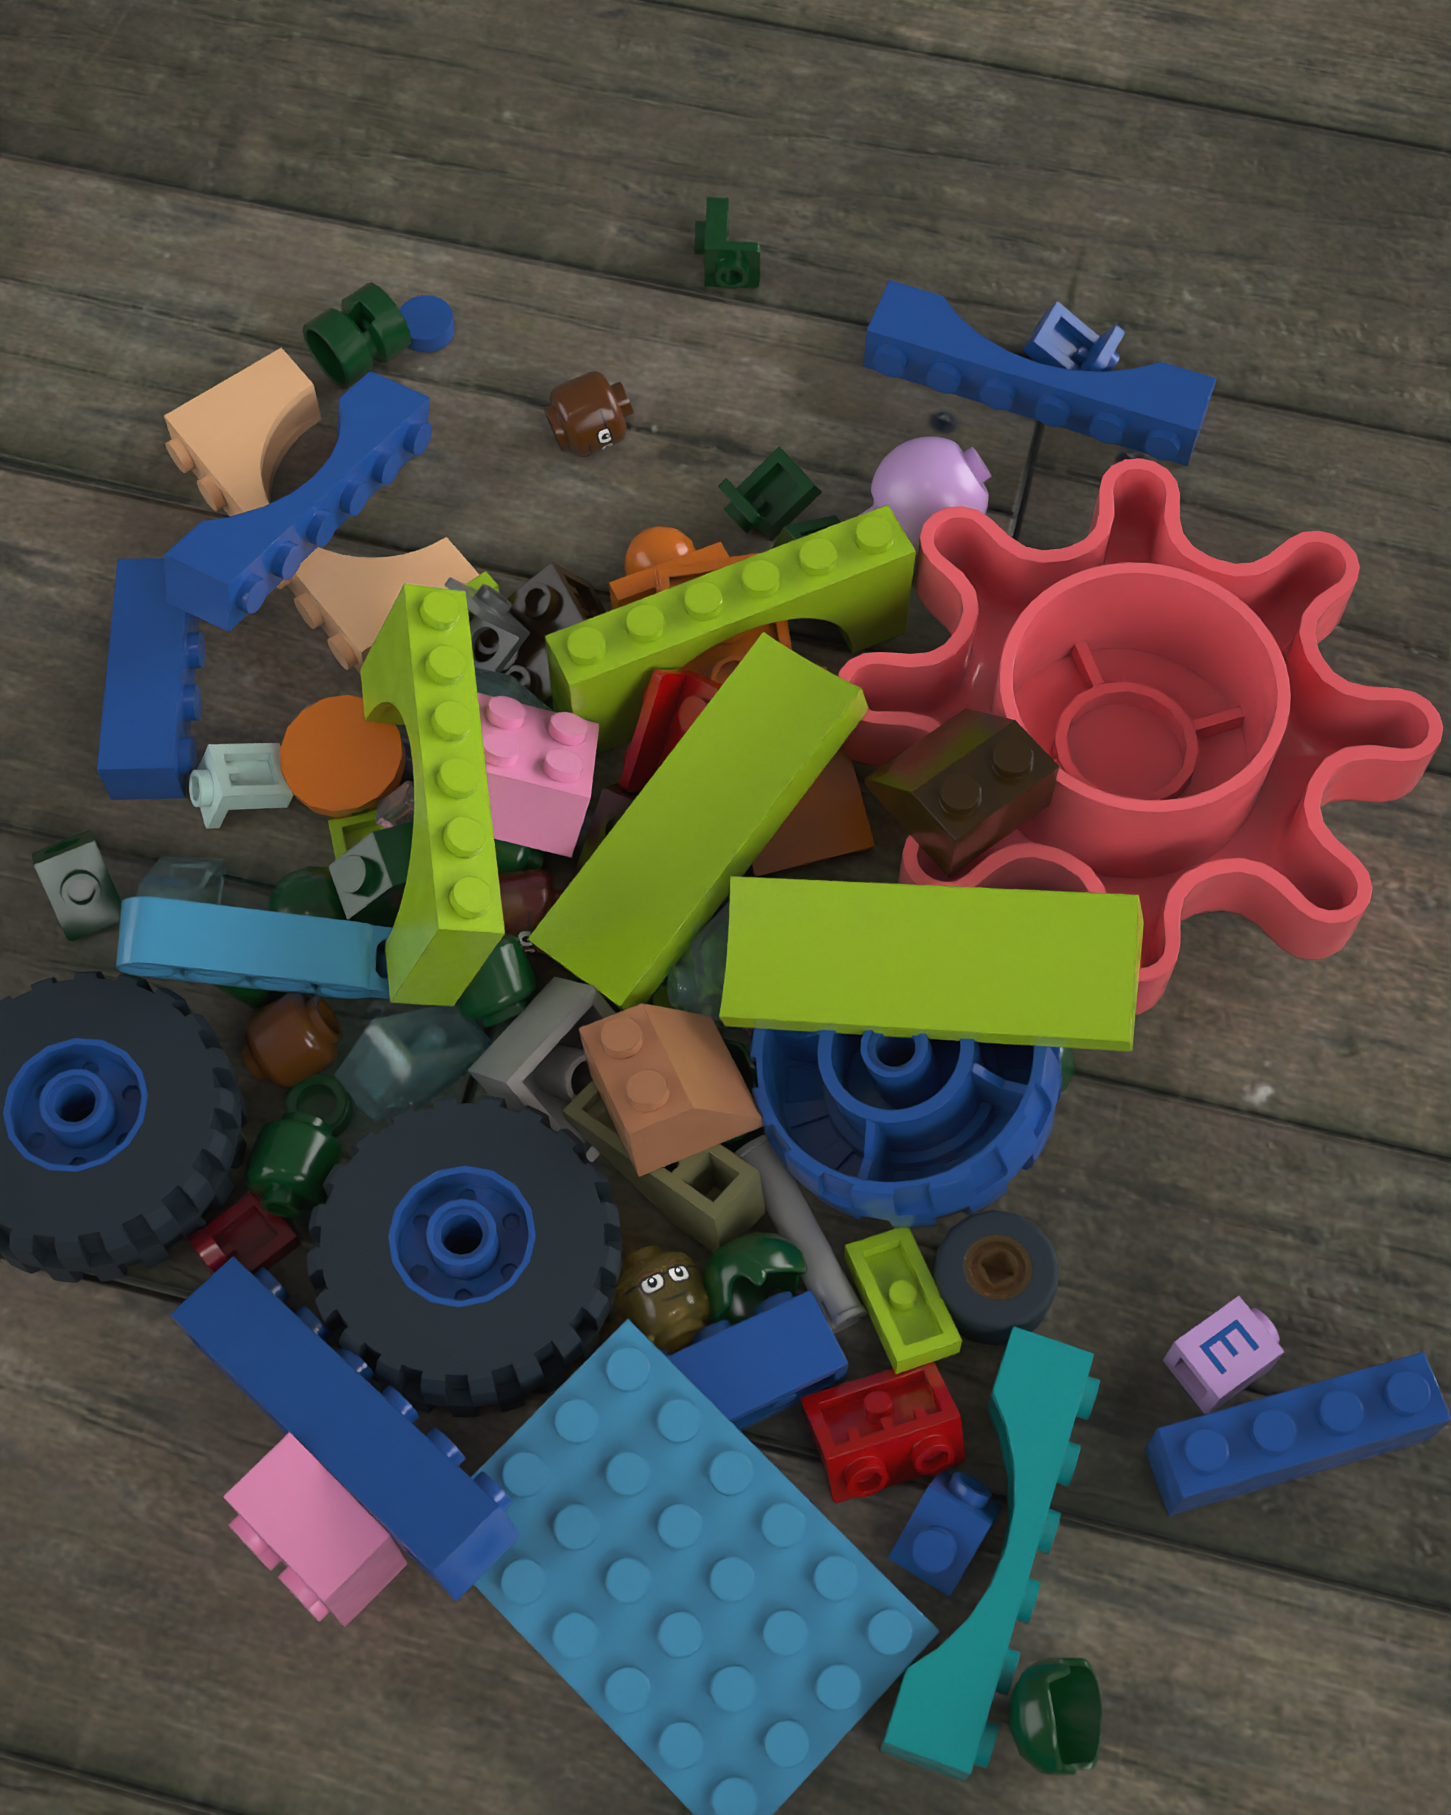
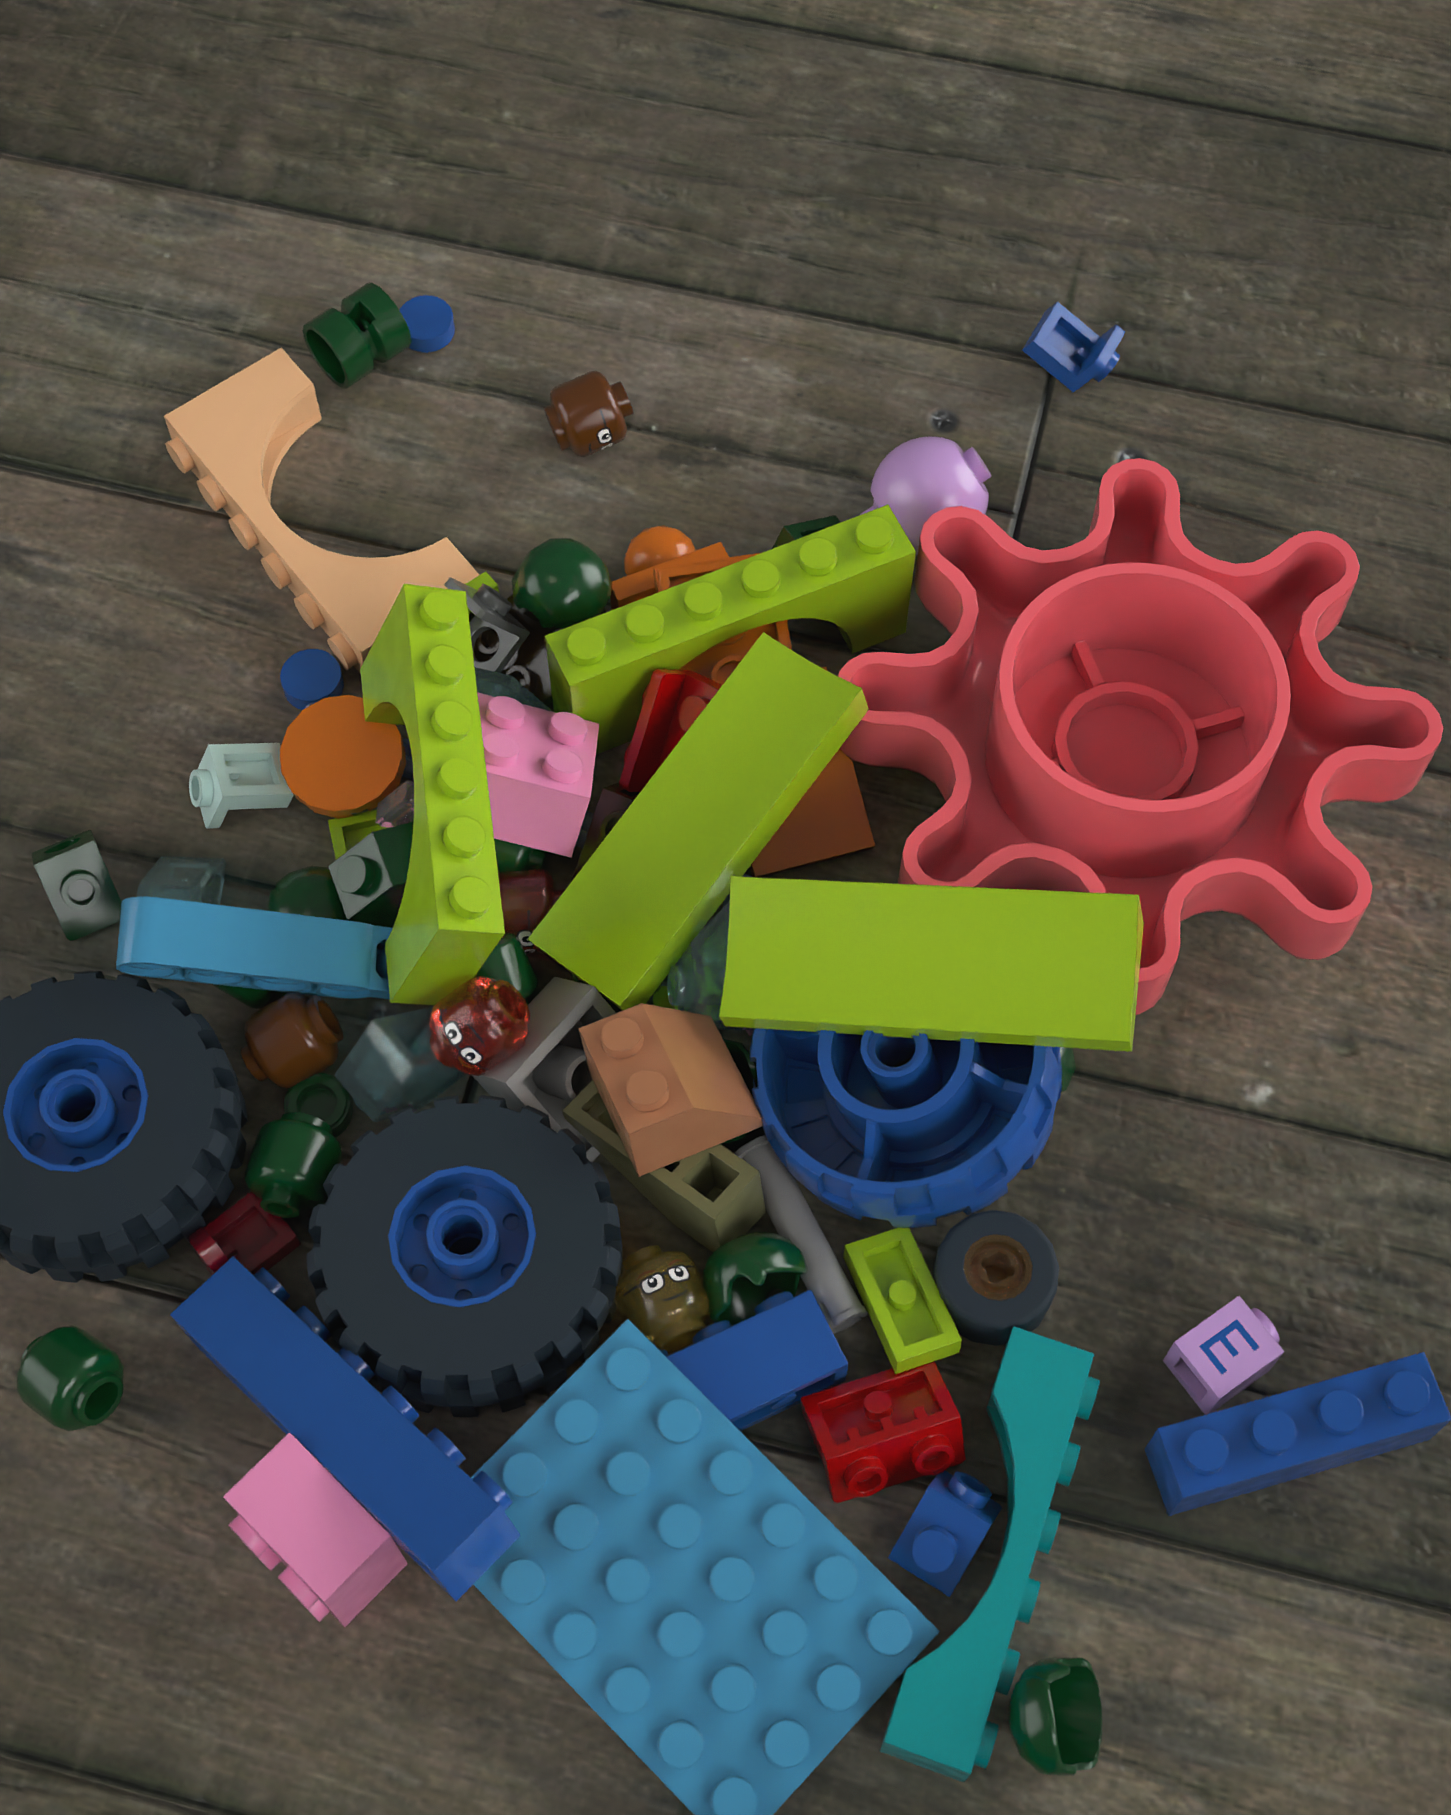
(70, 1378): none -> dark green head
(149, 688): blue brick -> none
(237, 560): blue arch -> none
(311, 677): none -> blue tile
(479, 1025): none -> clear red head
(562, 583): none -> dark green hair
(725, 261): dark green bracket -> none
(770, 495): dark green bracket -> none
(966, 786): dark brown slope -> none
(1141, 408): blue arch -> none

